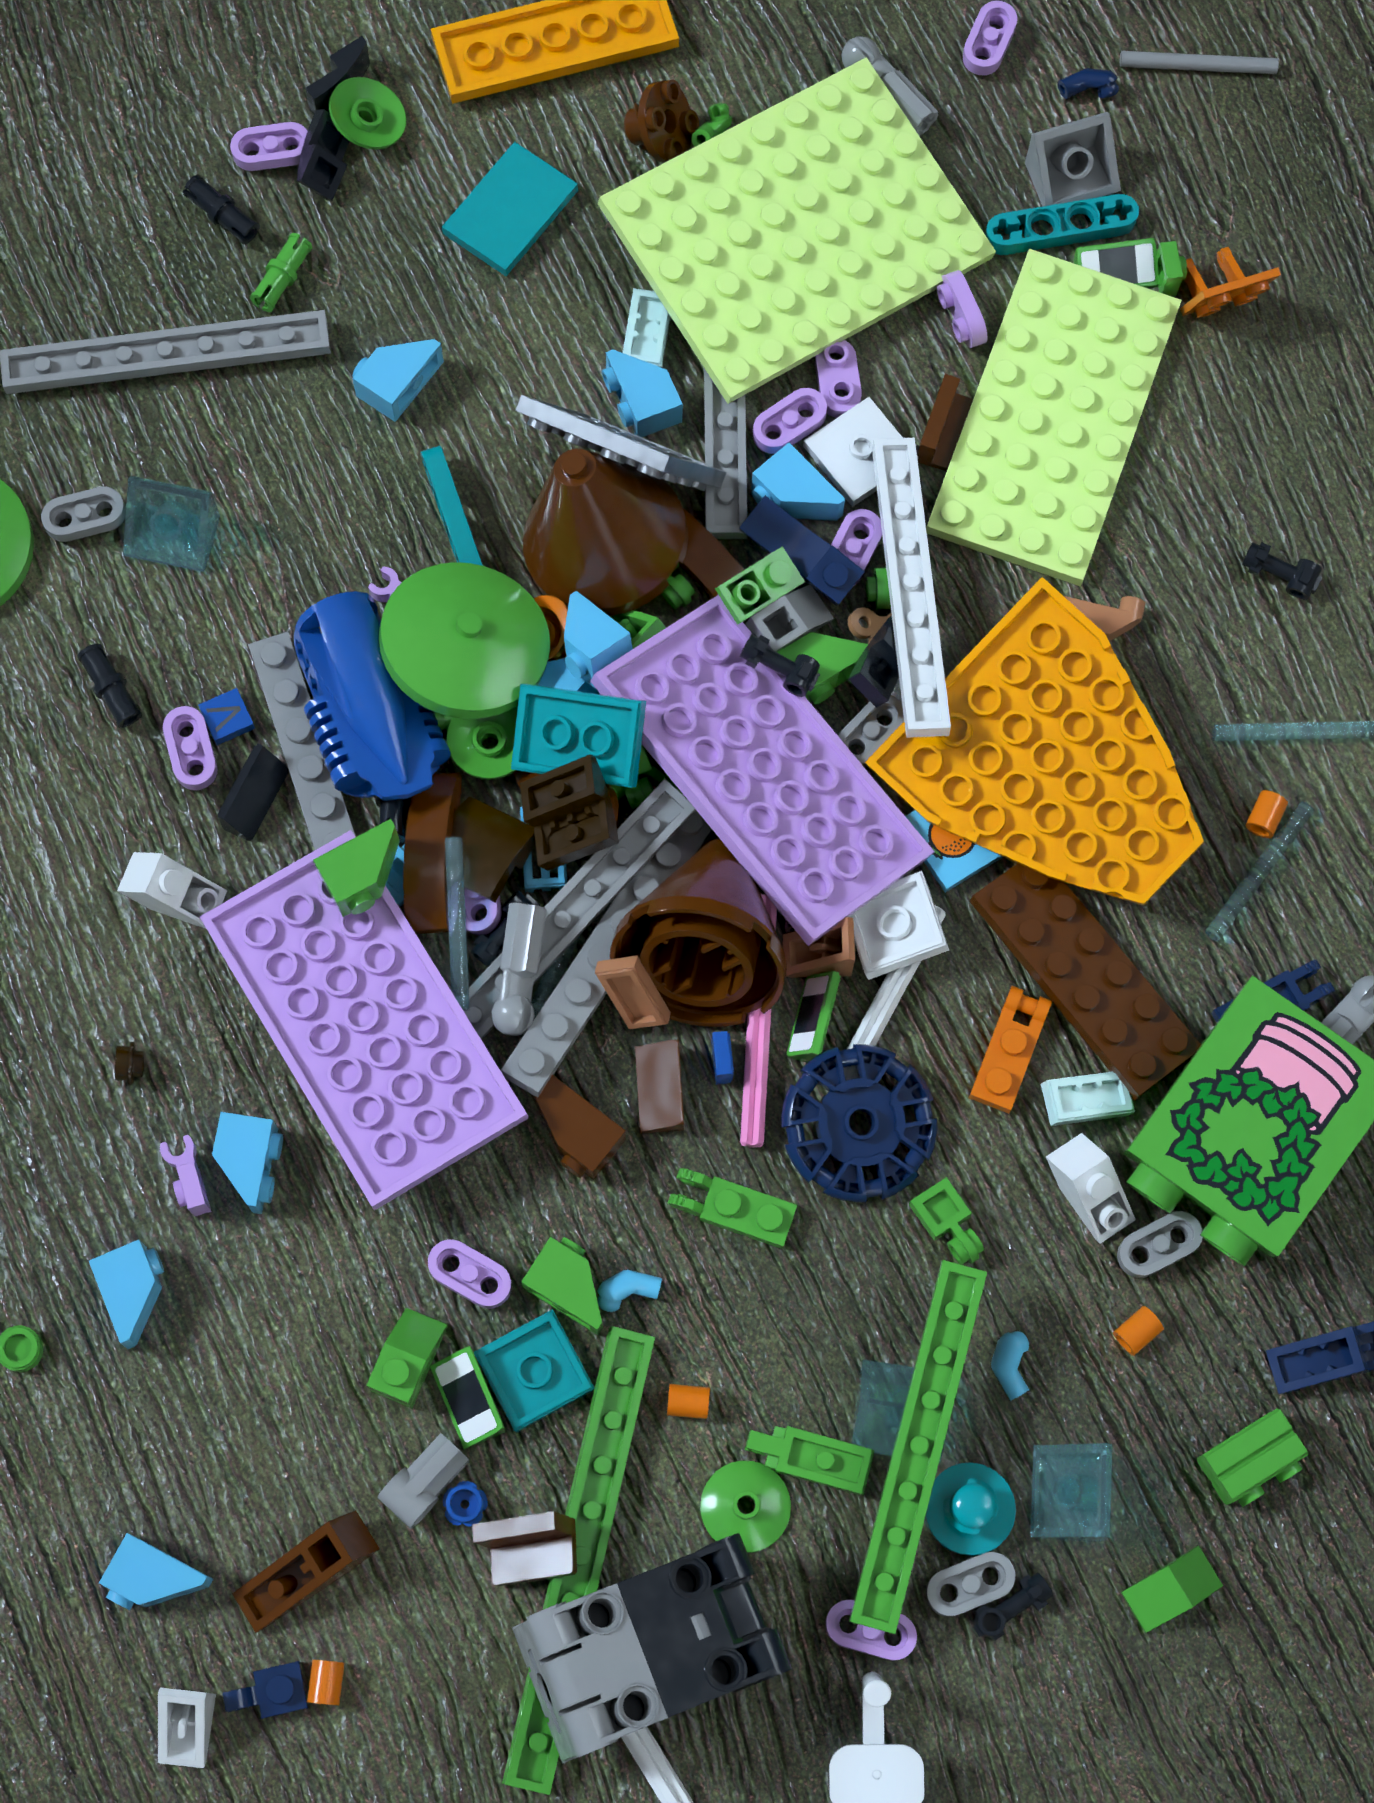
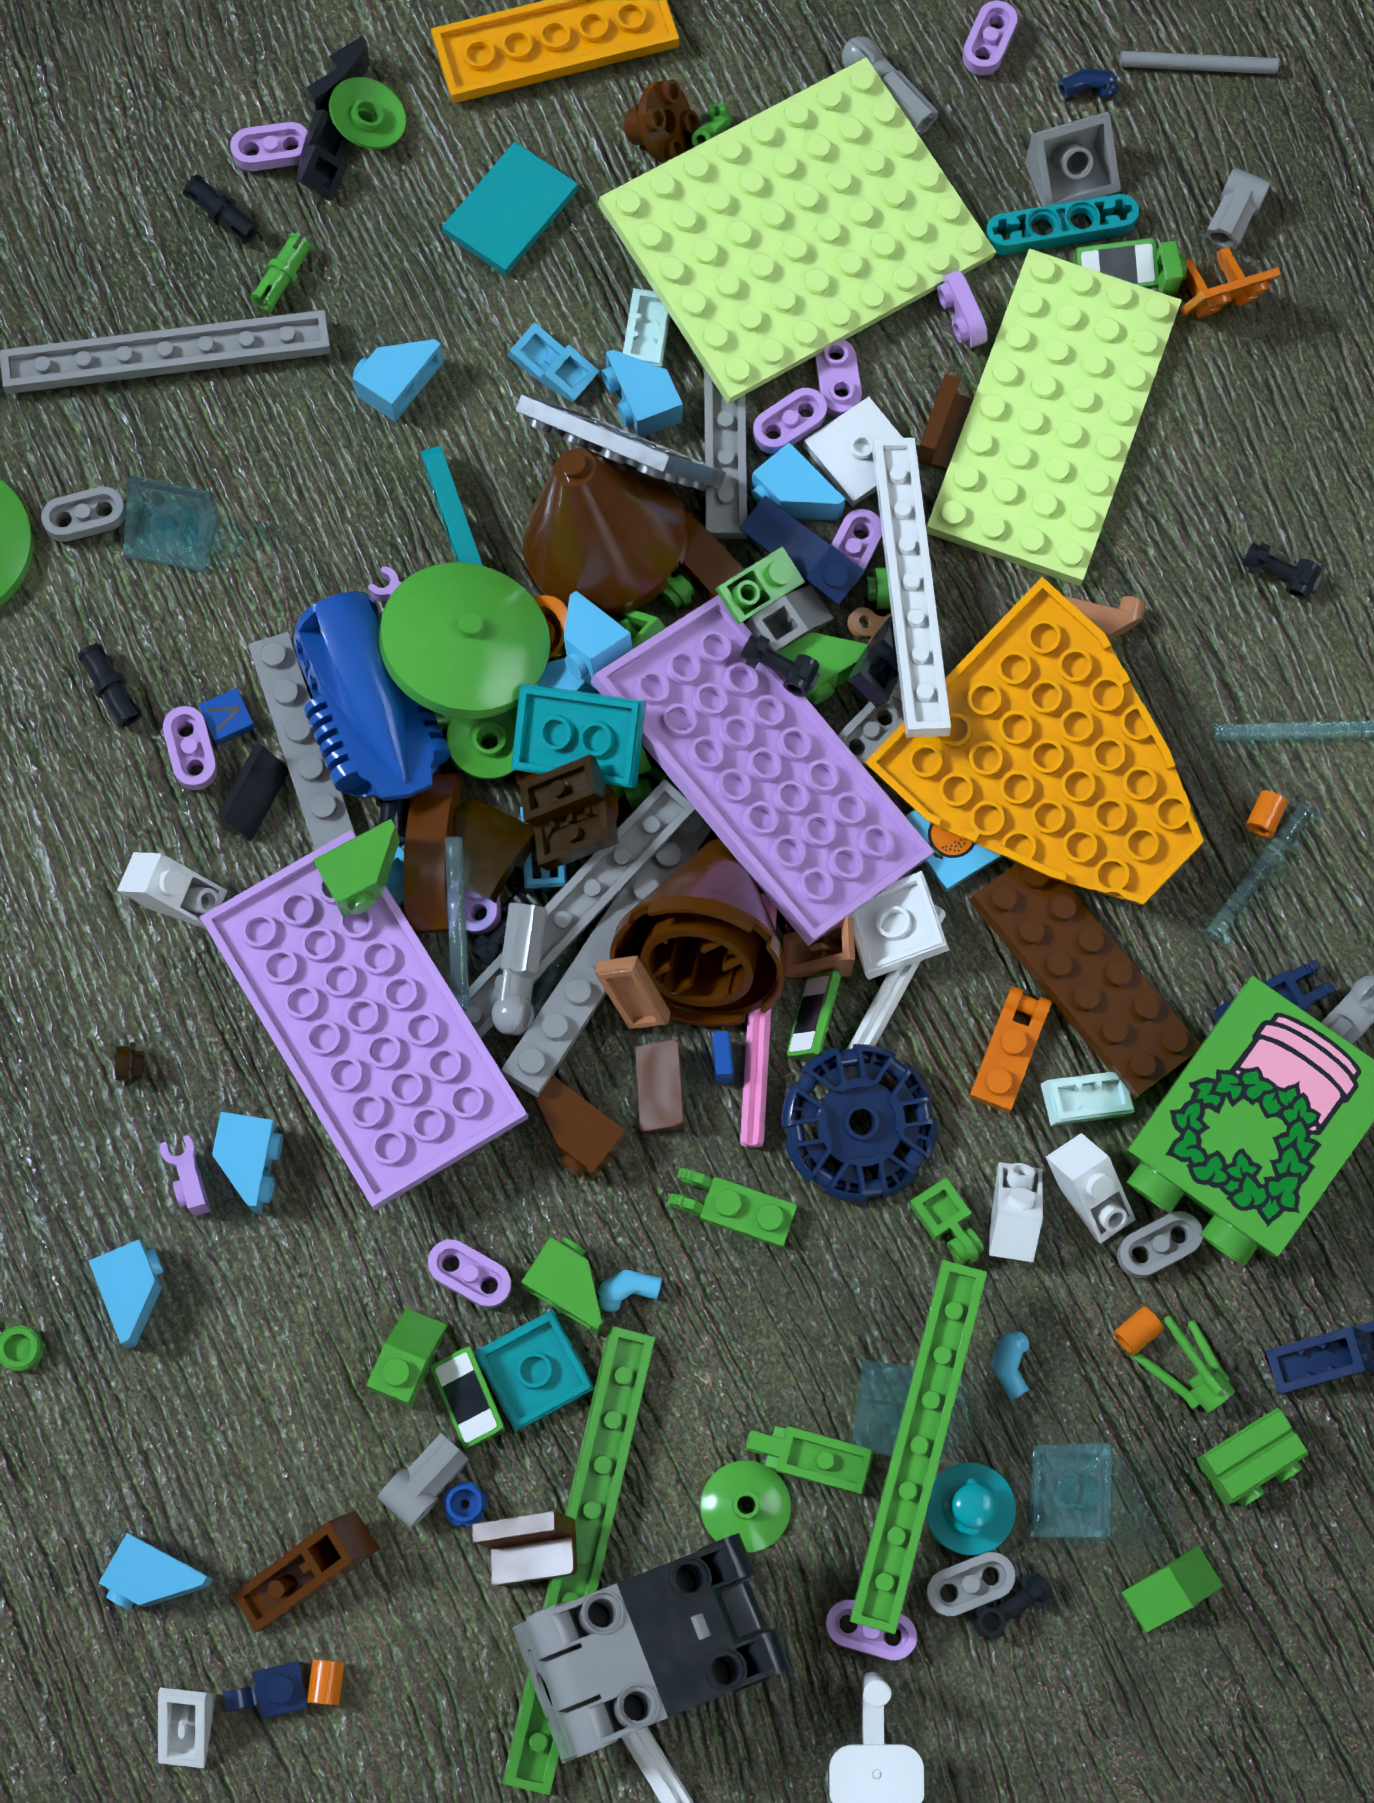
(552, 364): none -> medium azure slope
(688, 1401): orange hinge -> none
(1016, 1212): none -> white slope
(1208, 1384): none -> bright green plant
(1238, 204): none -> light grey piece

